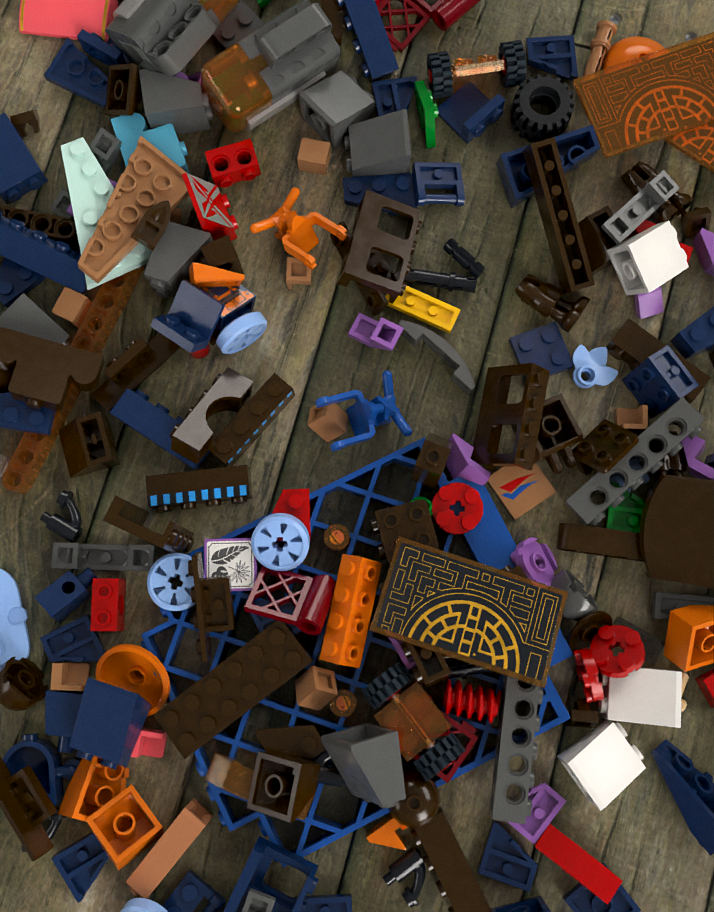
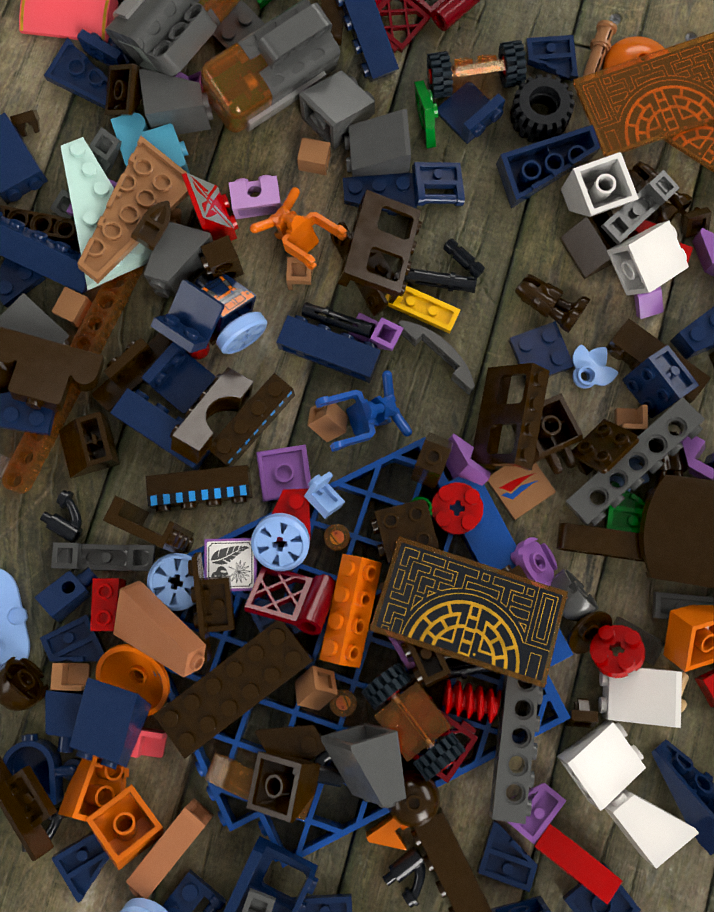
(156, 630): none -> nougat slope
(178, 378): none -> dark blue bracket
(208, 276): orange slope -> none
(231, 157): red brick -> none
(246, 206): none -> lavender brick
(283, 470): none -> medium lavender tile
(312, 311): none -> black pin
(323, 496): none -> light blue bracket
(329, 348): none -> dark blue brick
(393, 94): dark blue wing -> none
(558, 215): dark brown brick -> none
(587, 673): red plate -> none
(599, 186): none -> white slope
(649, 828): none -> white slope

